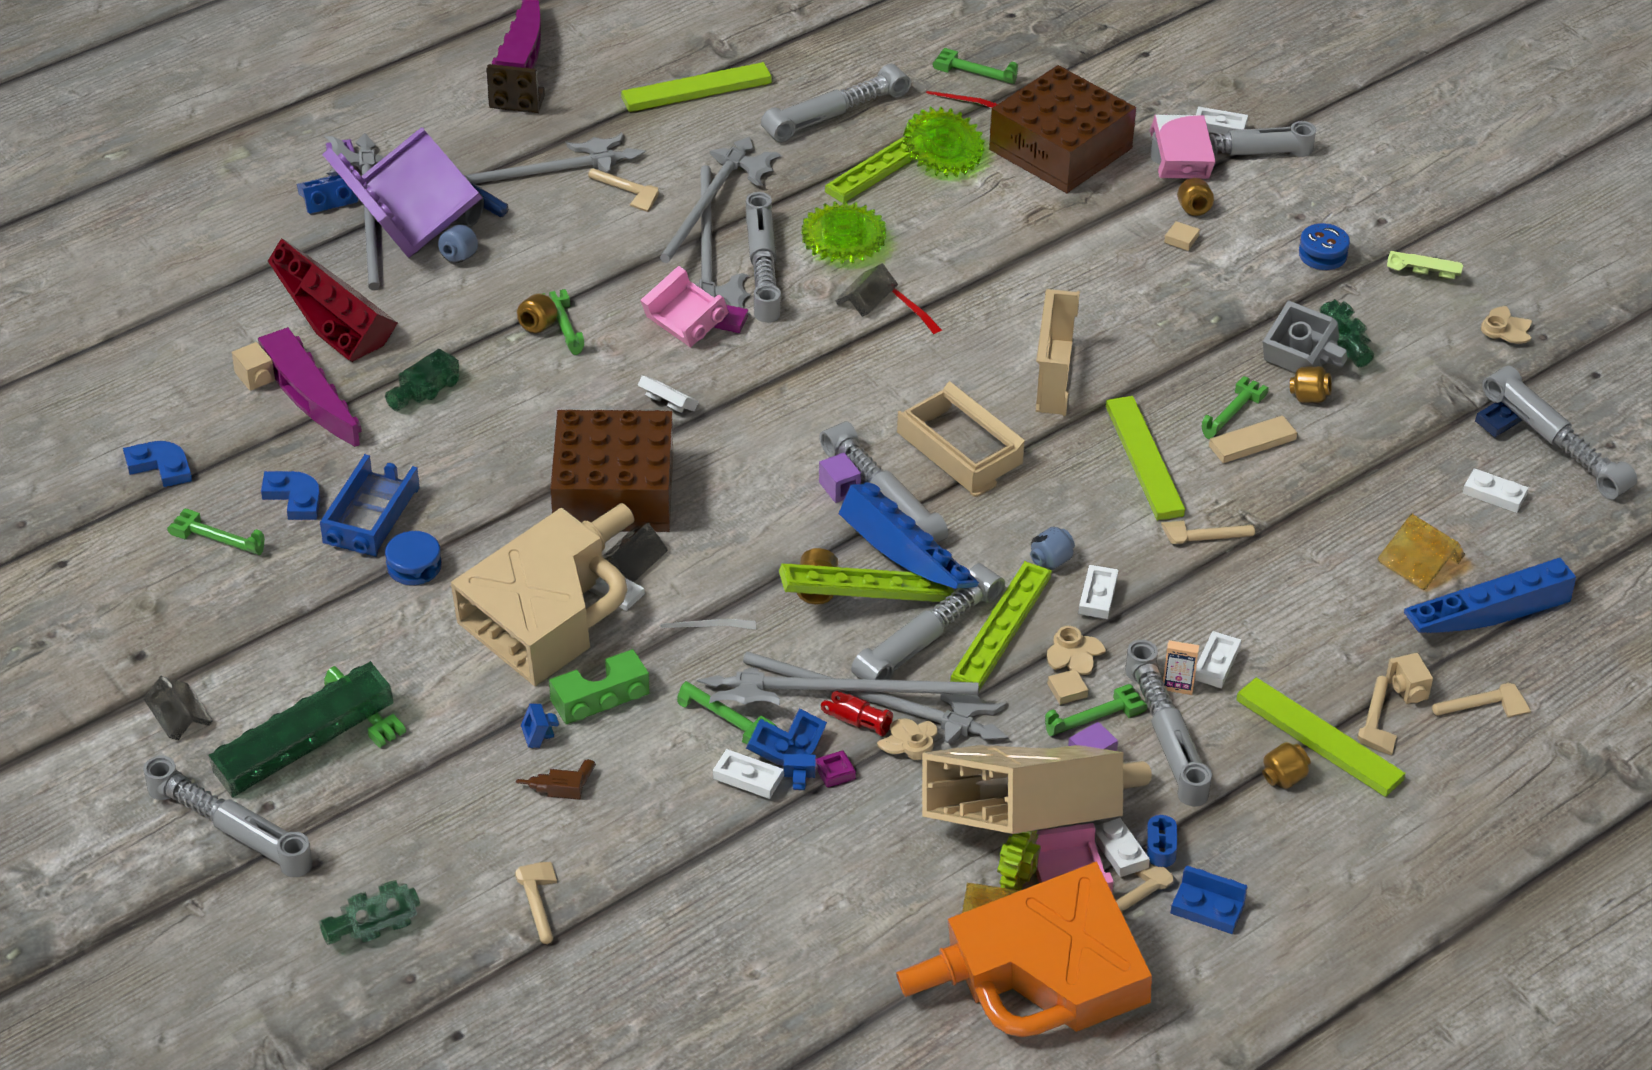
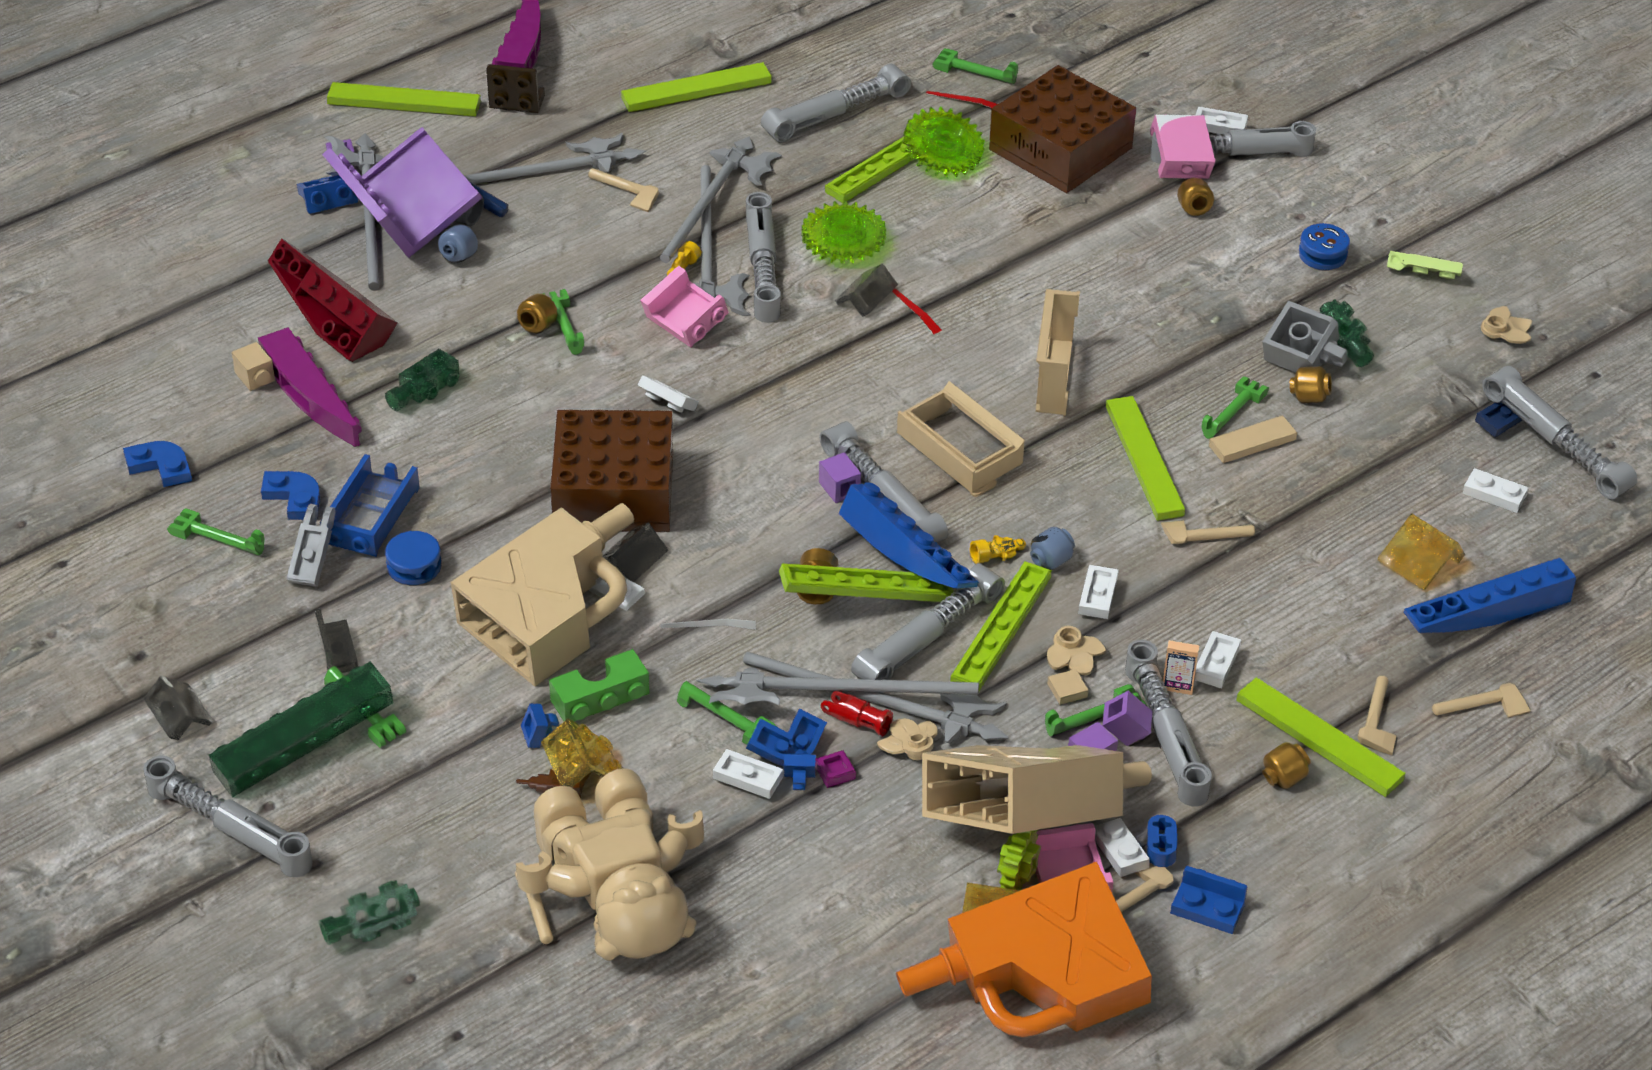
(311, 547): none -> light grey hinge
(336, 644): none -> clear smoke panel
(403, 99): none -> lime tile
(577, 752): none -> clear yellow bracket
(615, 864): none -> tan piece
(687, 255): none -> yellow piece
(733, 320): magenta tile -> none
(1003, 547): none -> yellow piece
(1127, 718): none -> medium lavender brick
(1181, 235): tan tile -> none
(1410, 677): tan brick -> none

